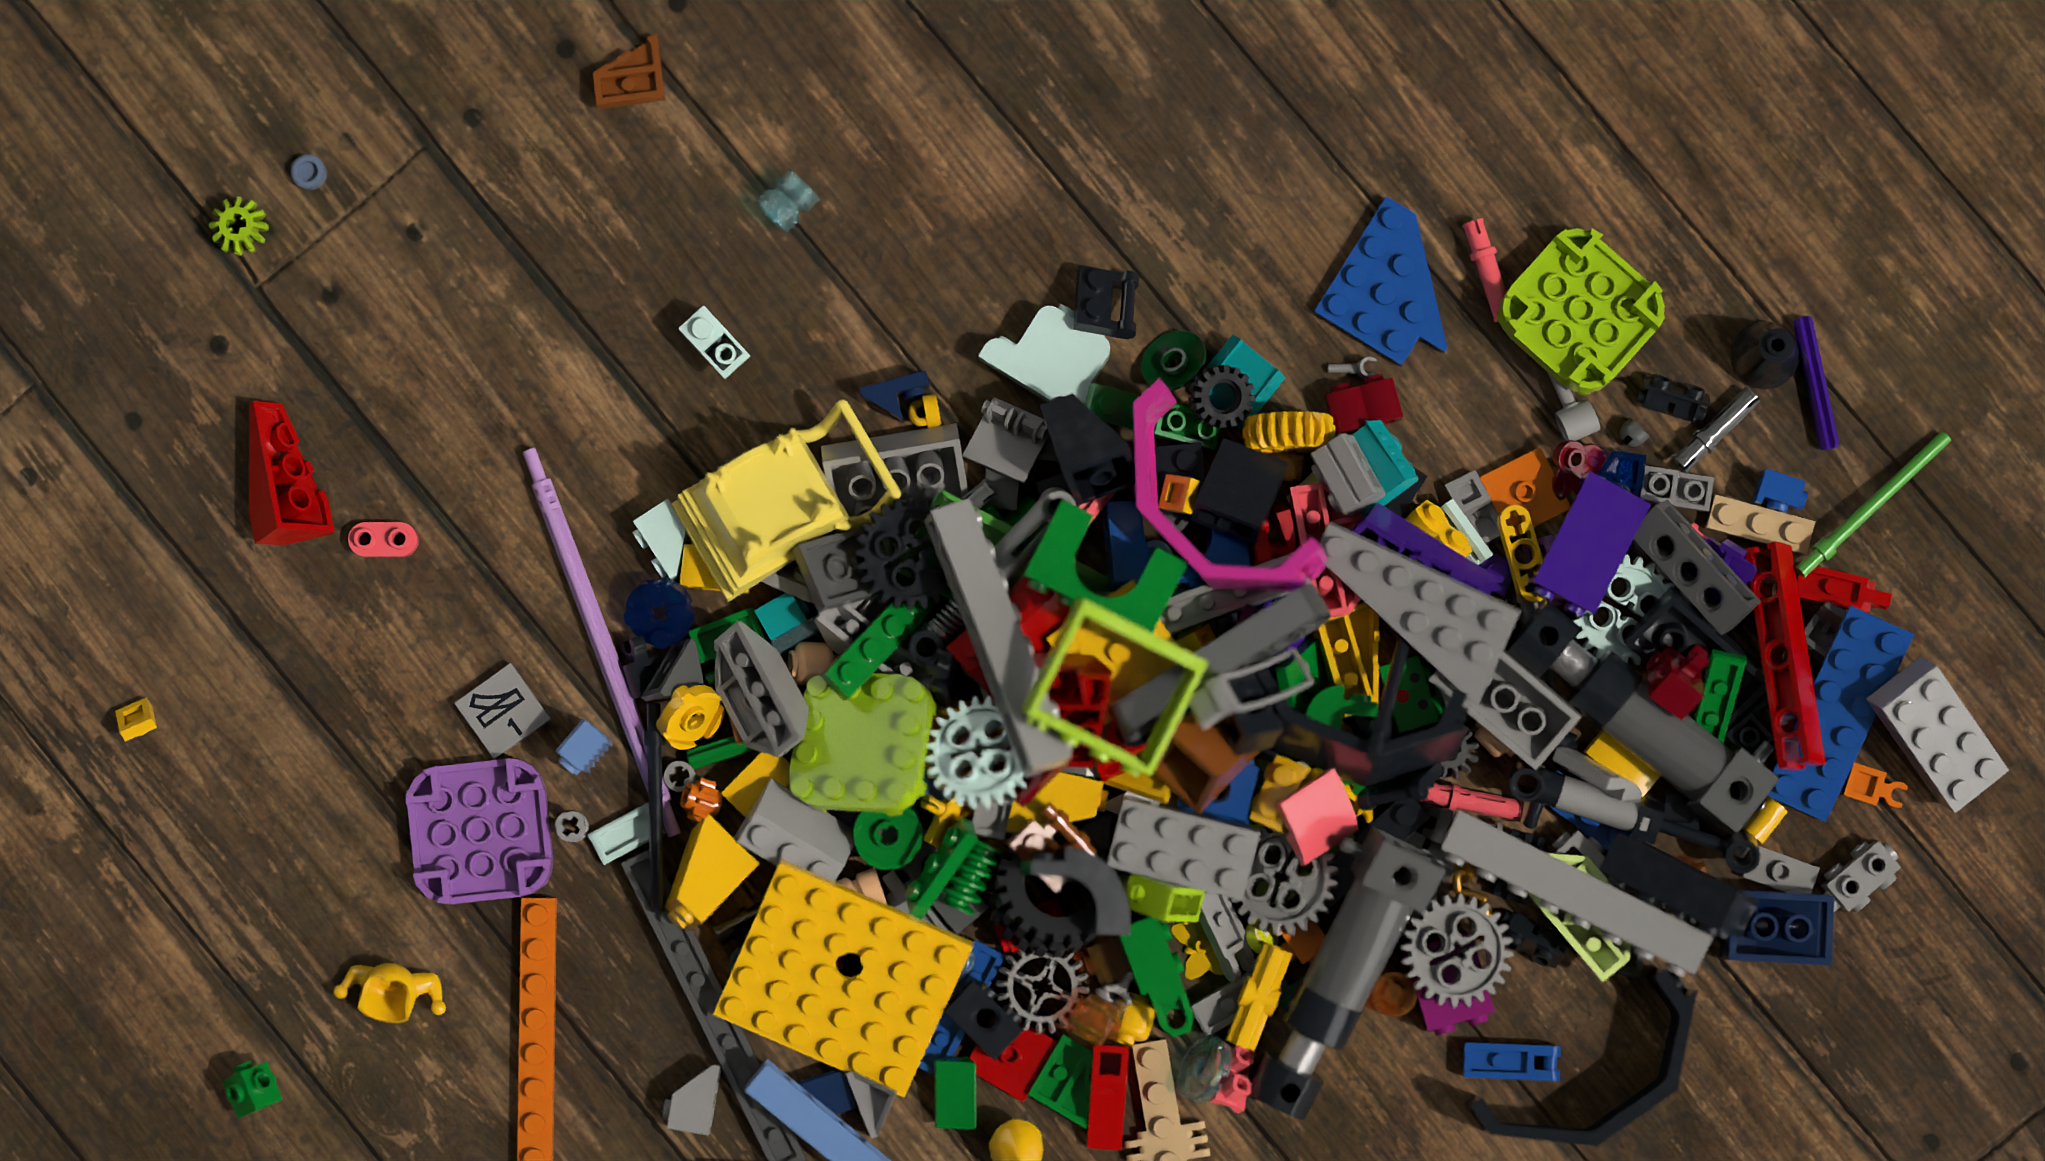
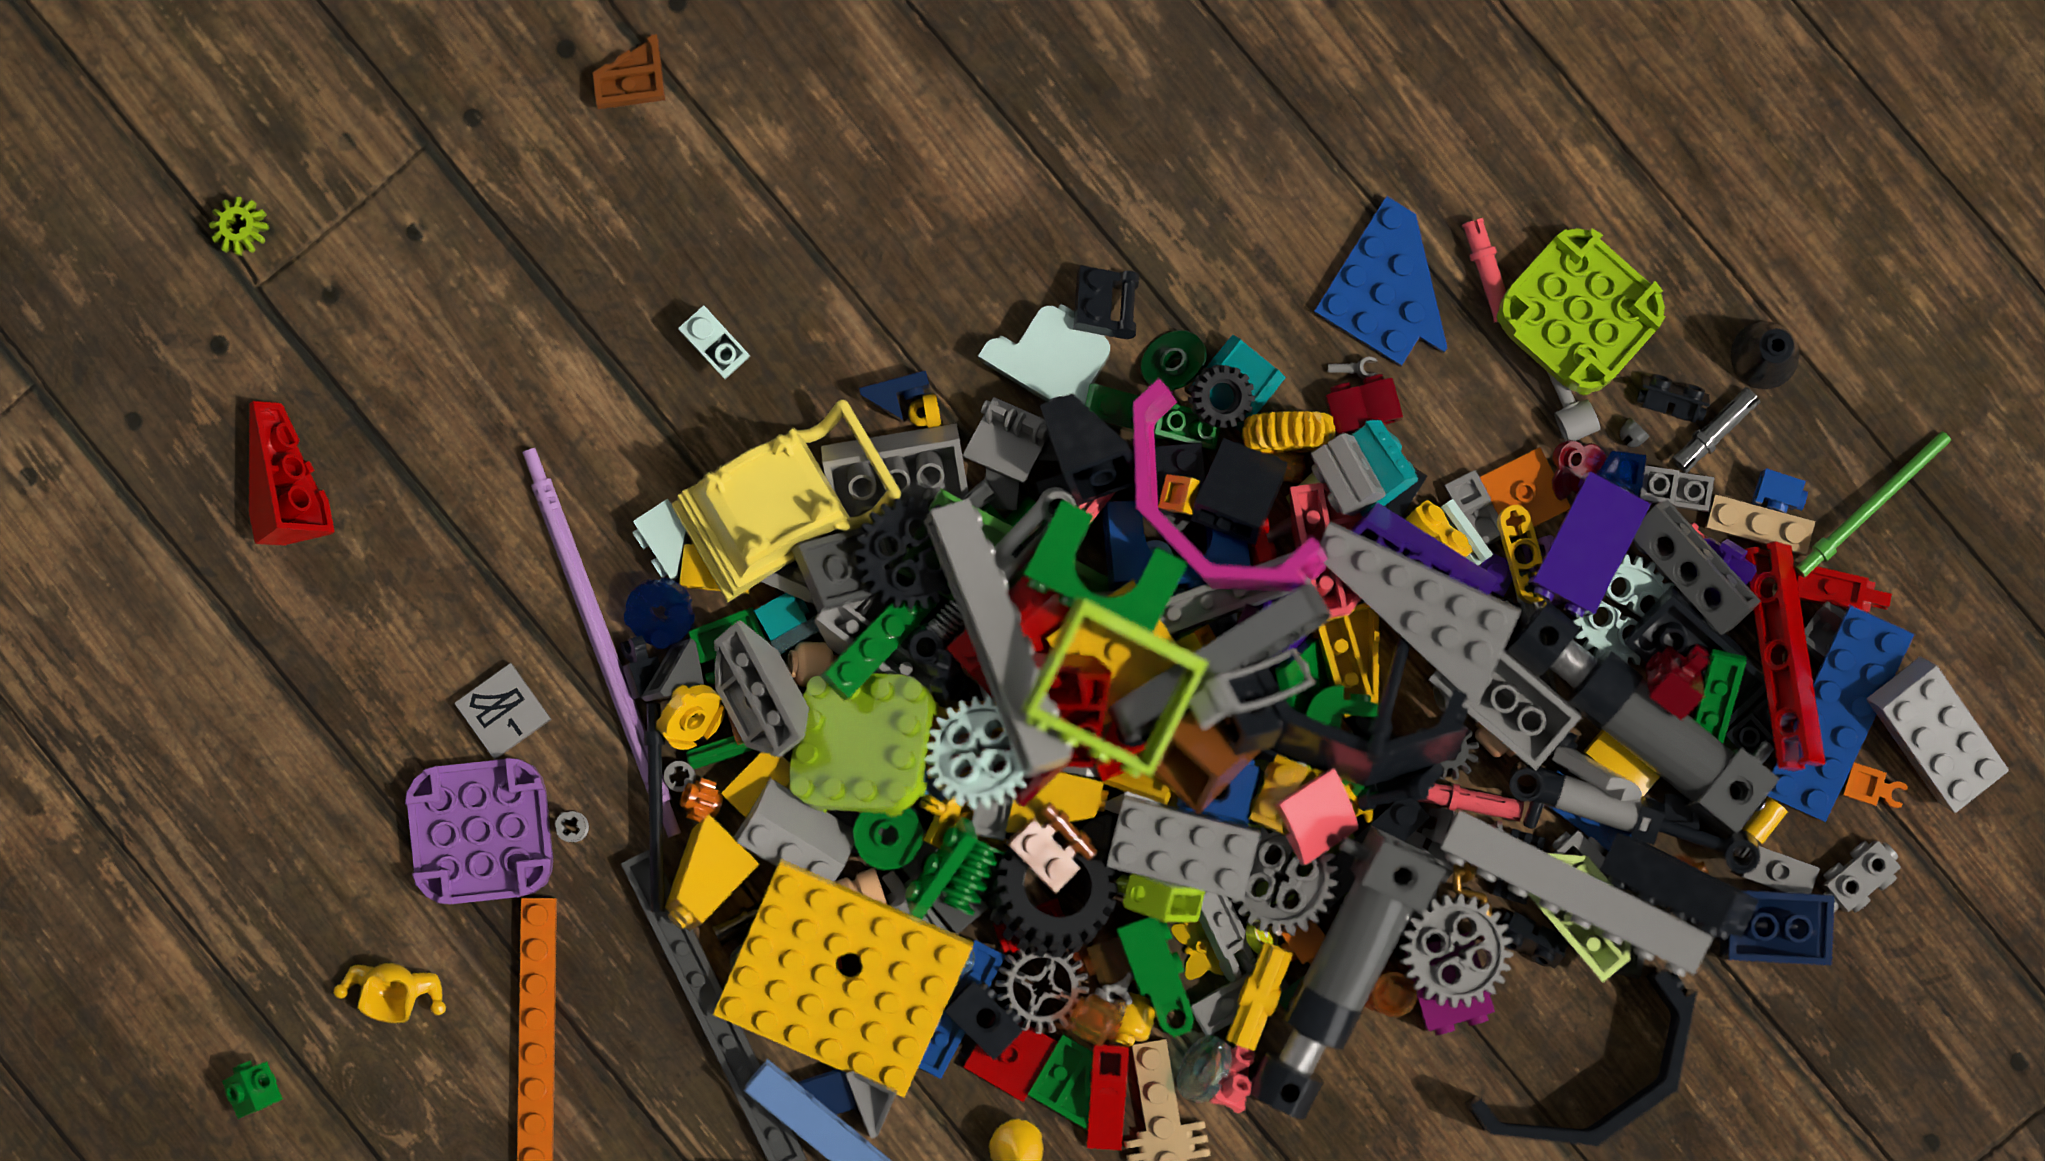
(136, 719): yellow plate -> none
(308, 172): sand blue tile -> none
(382, 539): coral plate -> none
(583, 748): medium blue brick -> none
(622, 835): light aqua tile -> none
(694, 1103): light grey slope -> none
(787, 201): clear light blue wheel -> none
(955, 1093): green slope -> none
(1101, 889): black arch -> none
(1284, 525): red slope -> none
(1414, 702): green brick -> none
(1510, 1061): blue plate -> none
(1816, 383): dark purple axle -> none

